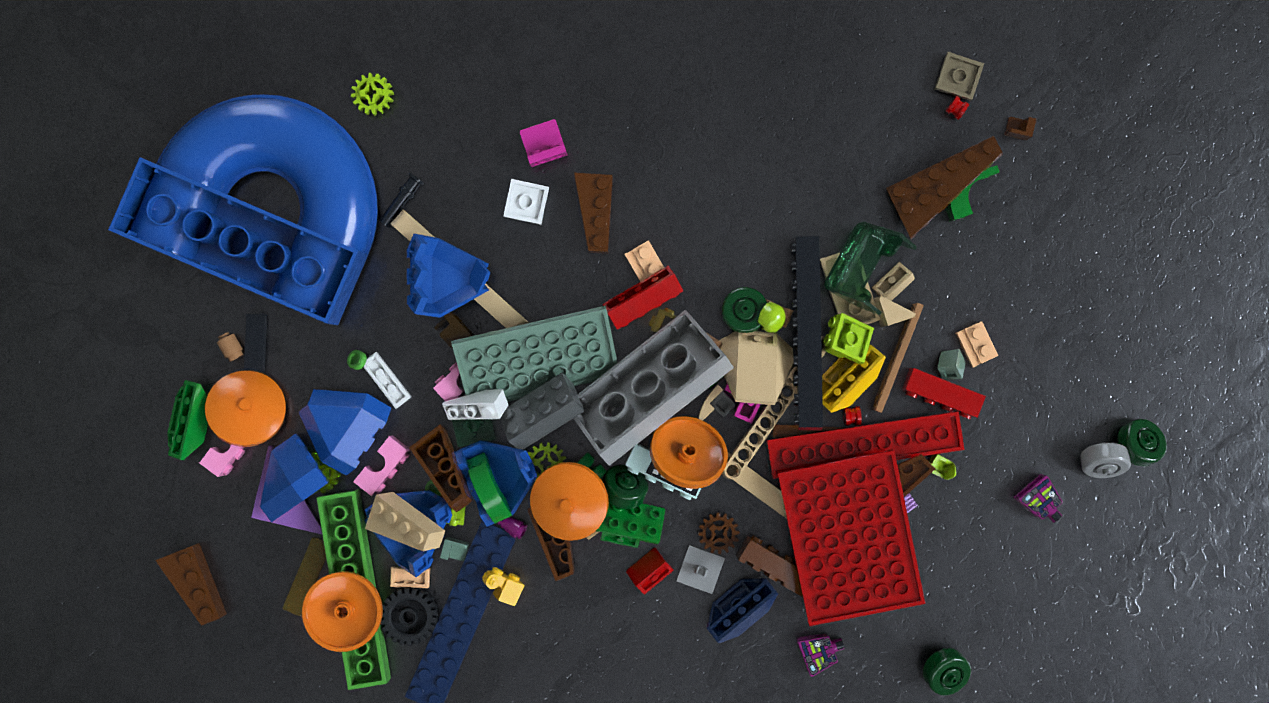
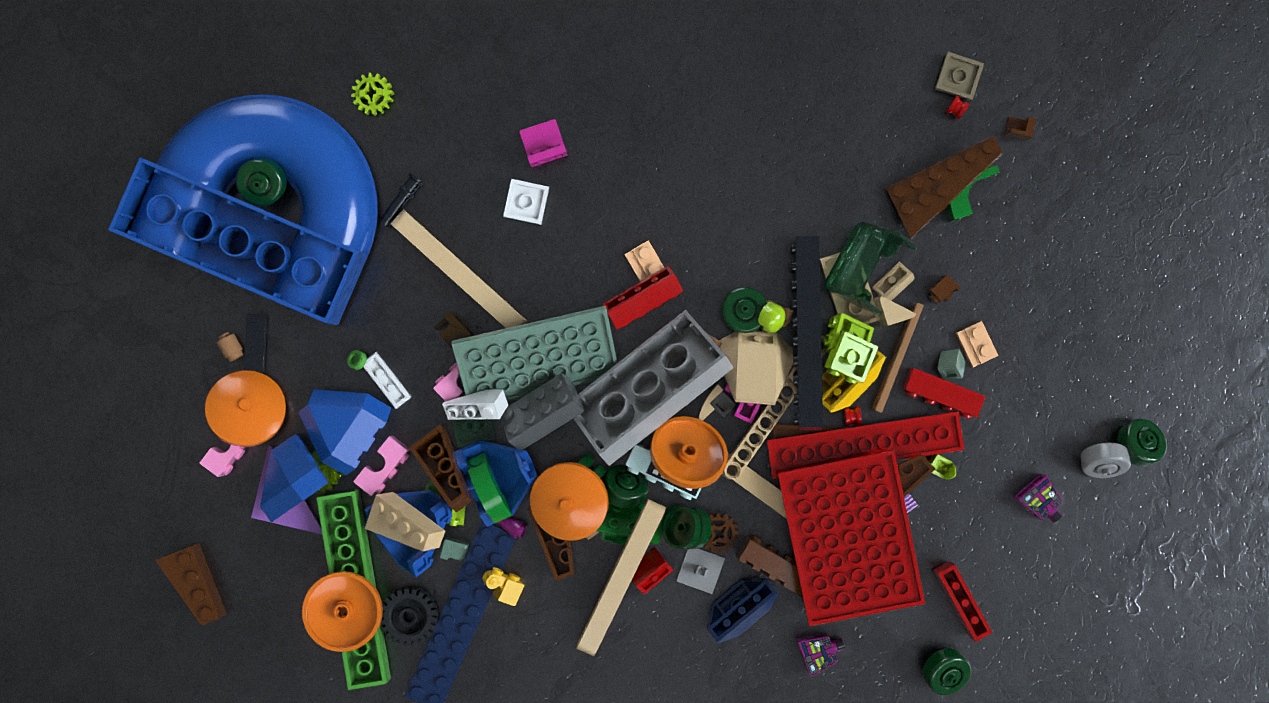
(187, 420): green wedge -> none
(261, 181): none -> dark green wheel
(305, 576): clear yellow tile -> none
(402, 578): light nougat plate -> none
(442, 276): blue panel -> none
(547, 450): lime gear -> none
(595, 206): reddish brown wedge -> none
(620, 577): none -> tan beam
(656, 321): clear yellow bracket -> none
(686, 527): none -> dark green wheel
(851, 358): none -> plate
(943, 289): none -> reddish brown brick
(962, 601): none -> red brick

